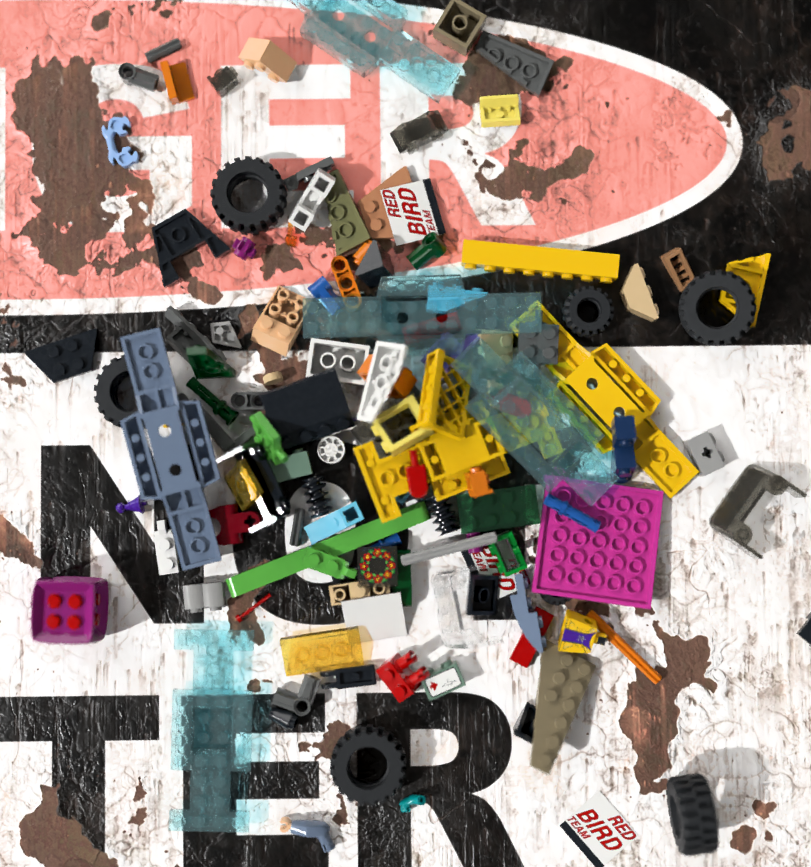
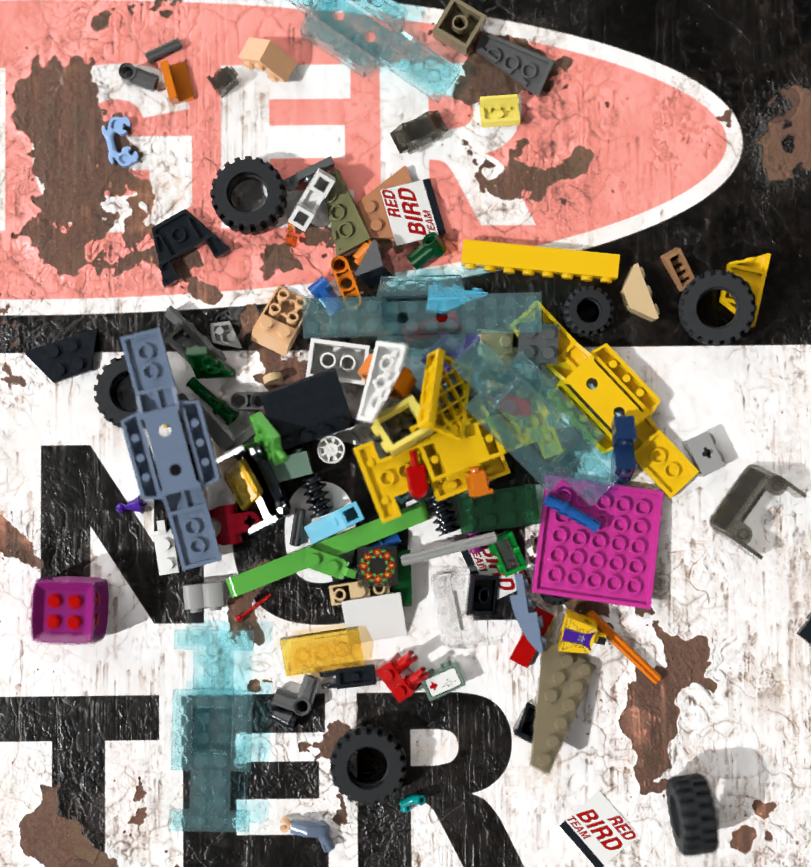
(244, 248): magenta gear -> none

